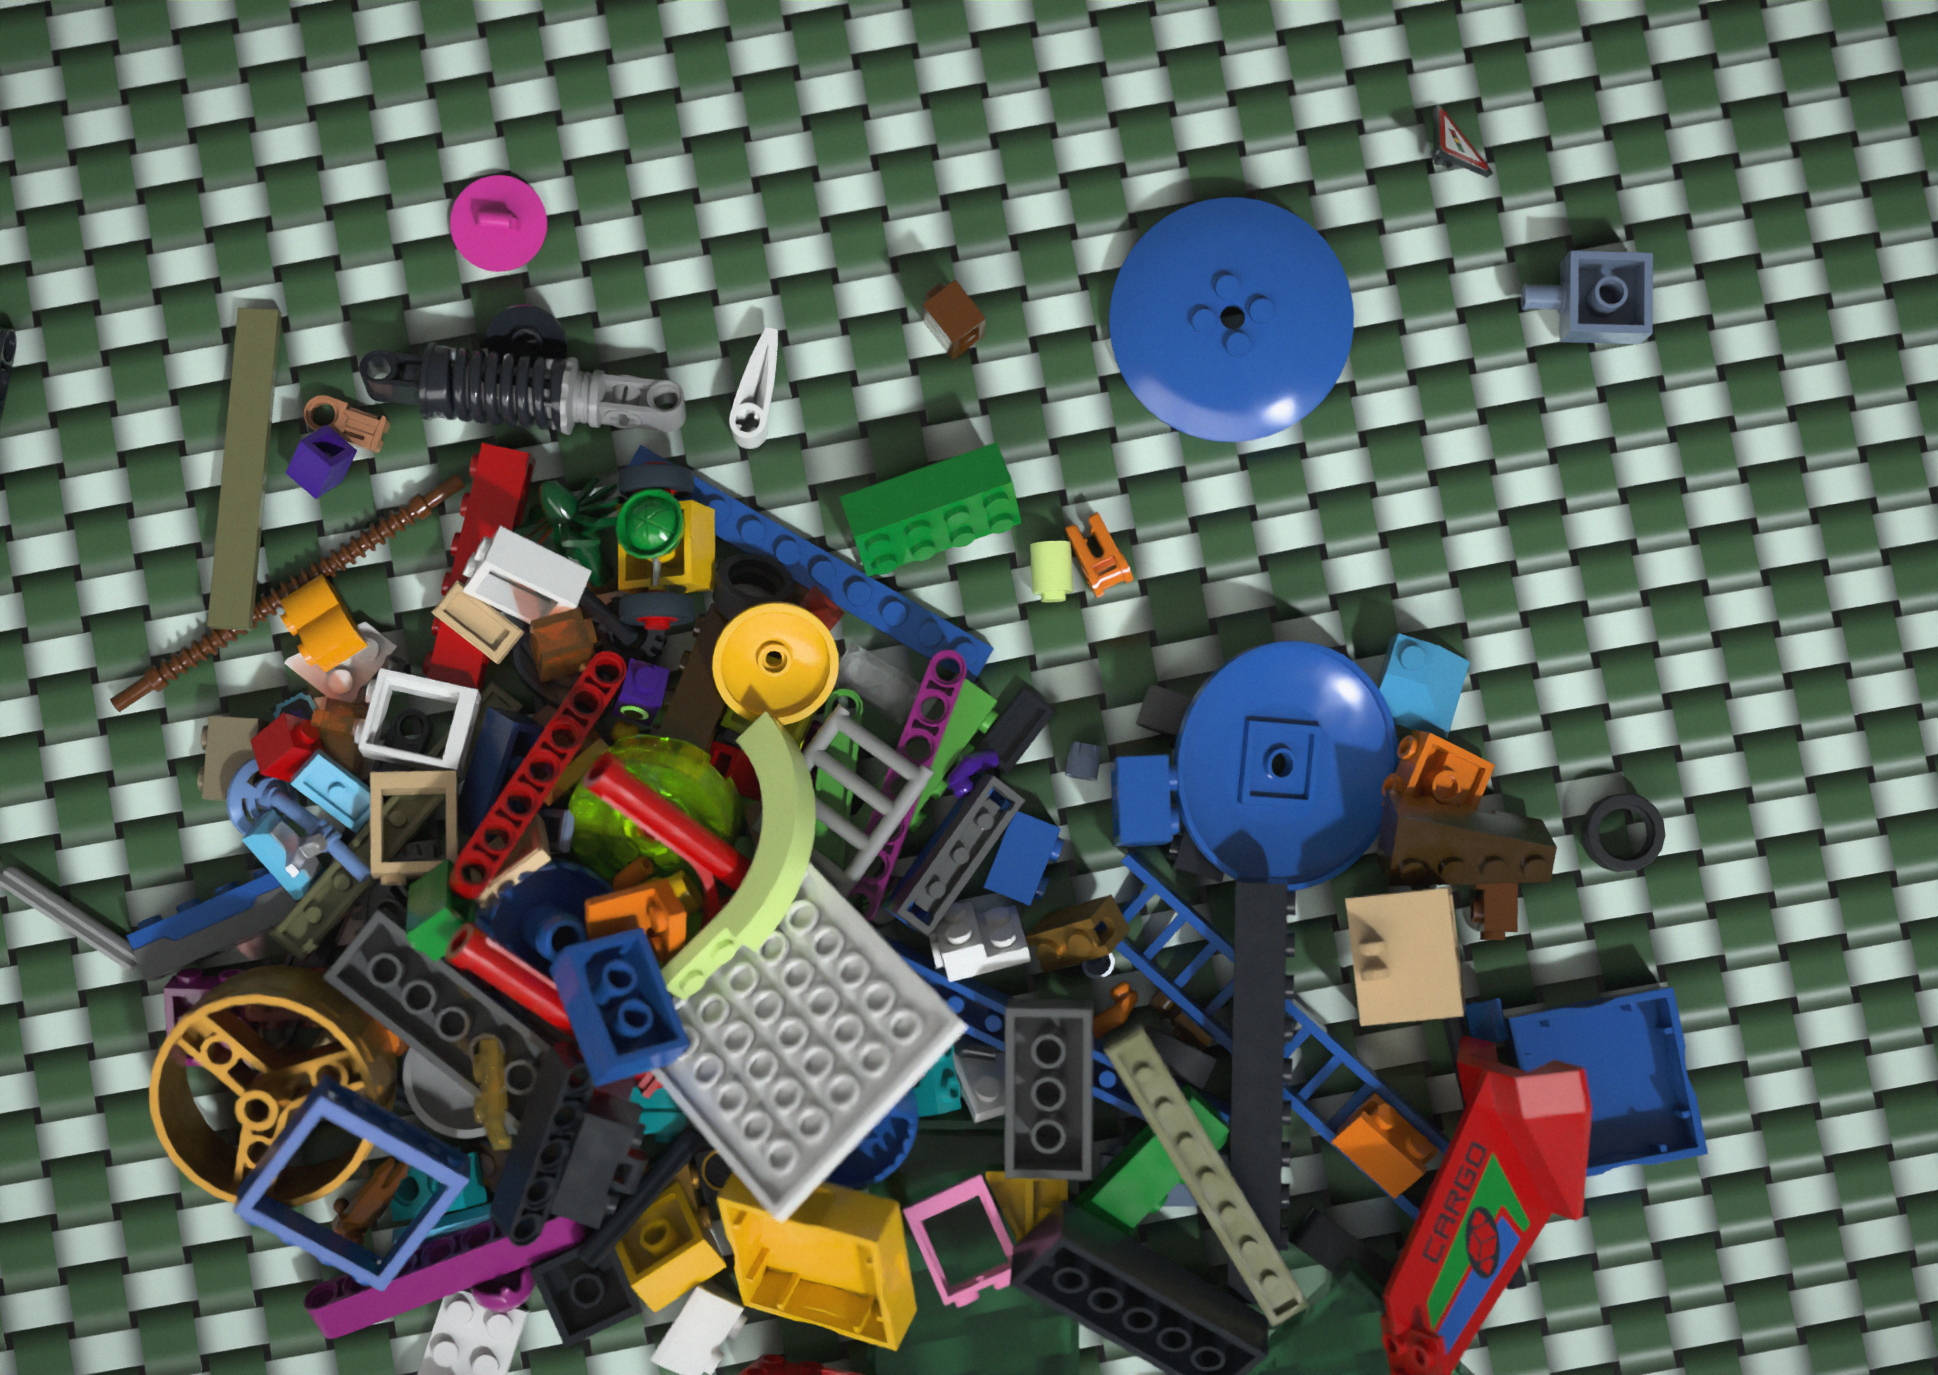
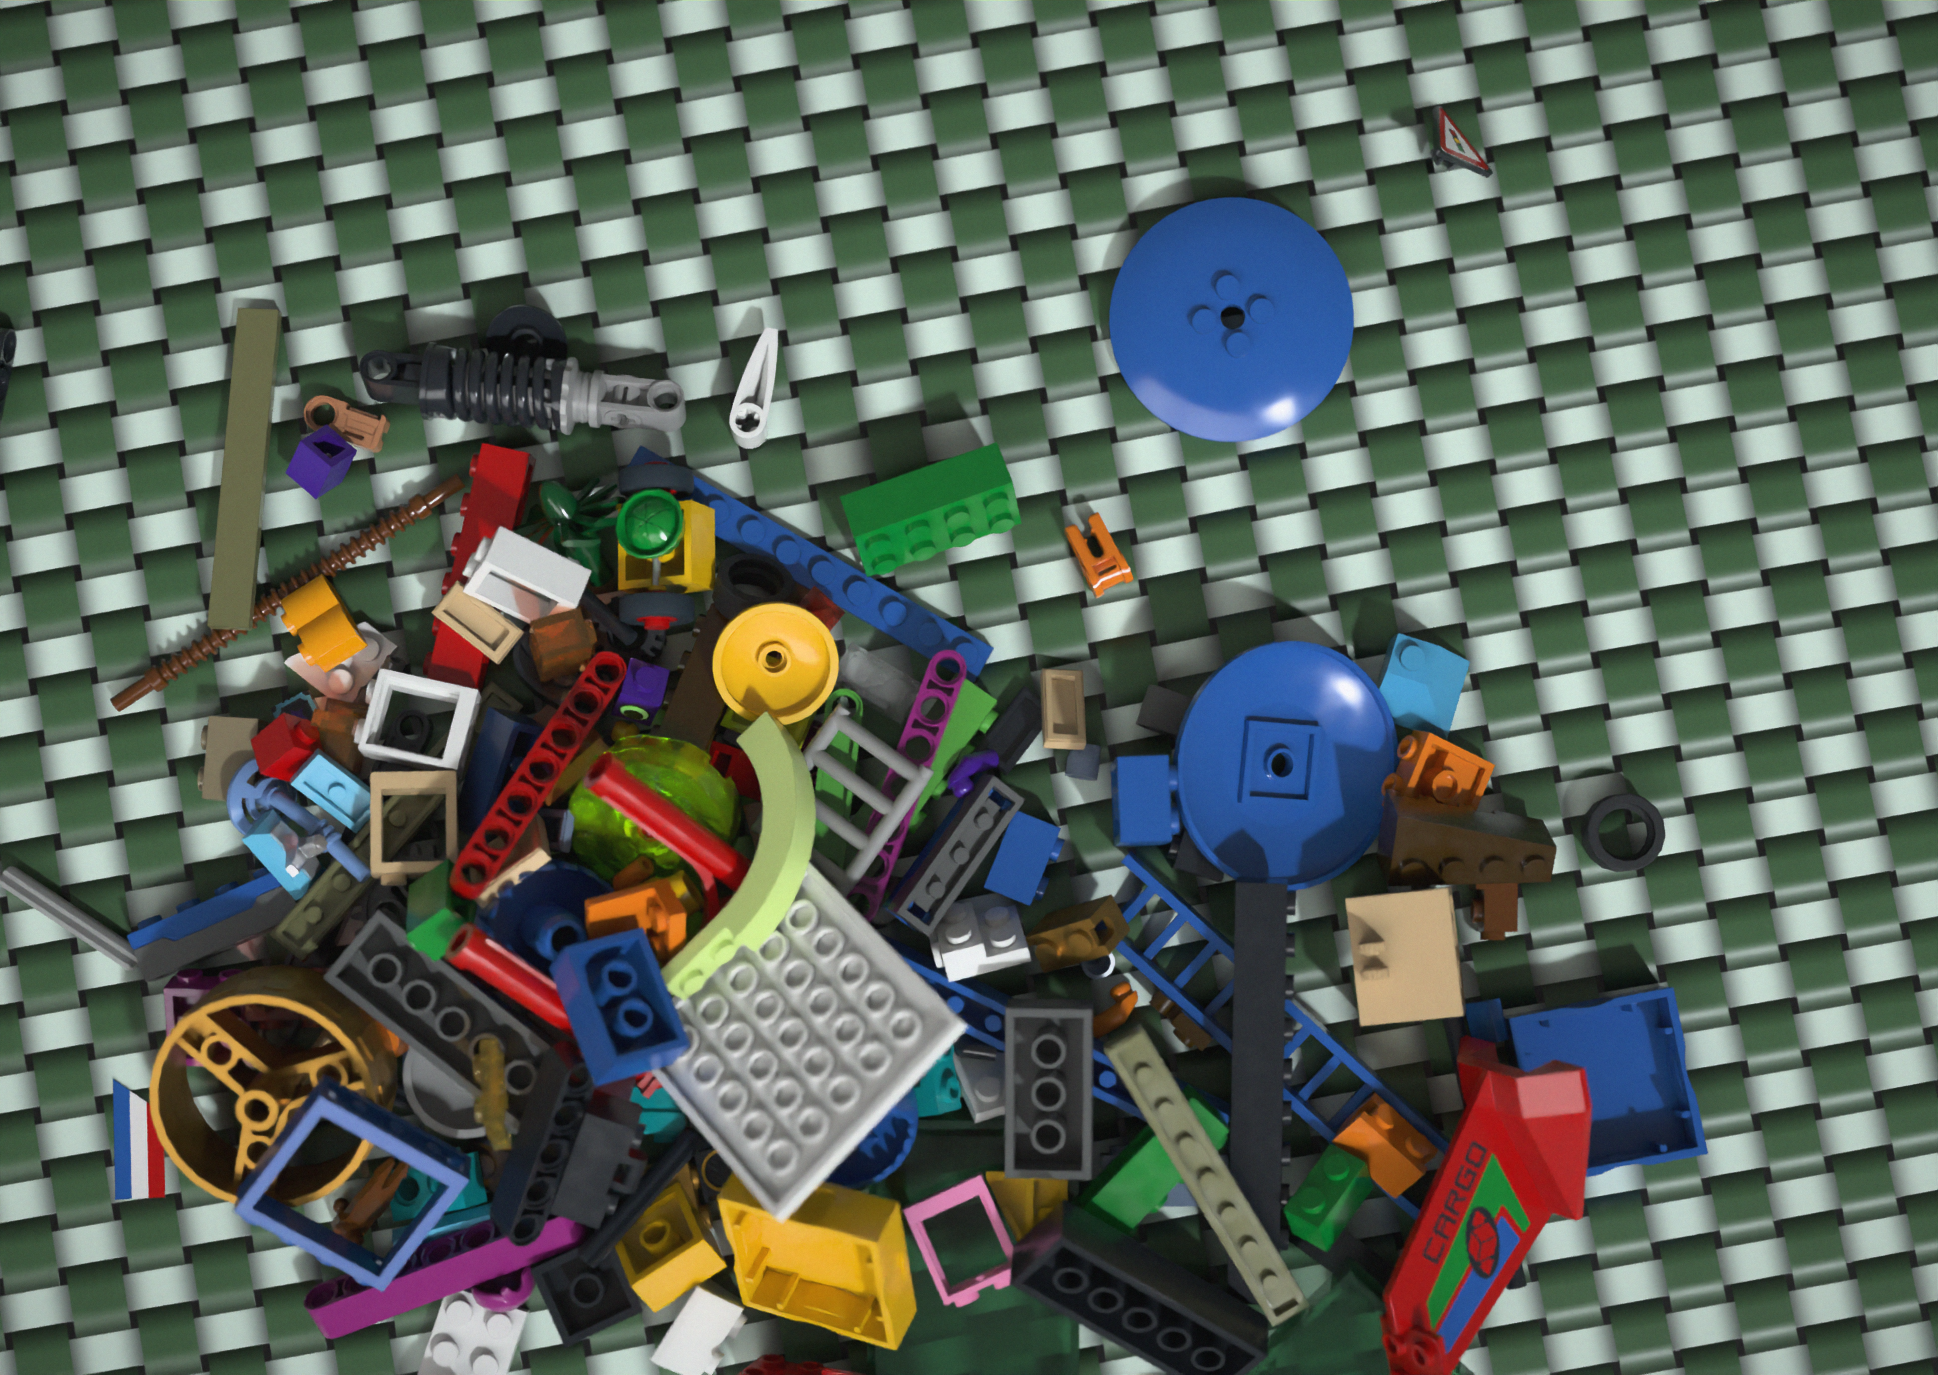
(137, 1148): none -> sticker
(498, 223): dark pink shield -> none
(953, 318): reddish brown brick -> none
(1051, 570): yellowish green brick -> none
(1063, 709): none -> tan tile
(1182, 1059): black tyre -> none
(1328, 1197): none -> green brick
(1599, 297): sand blue brick -> none

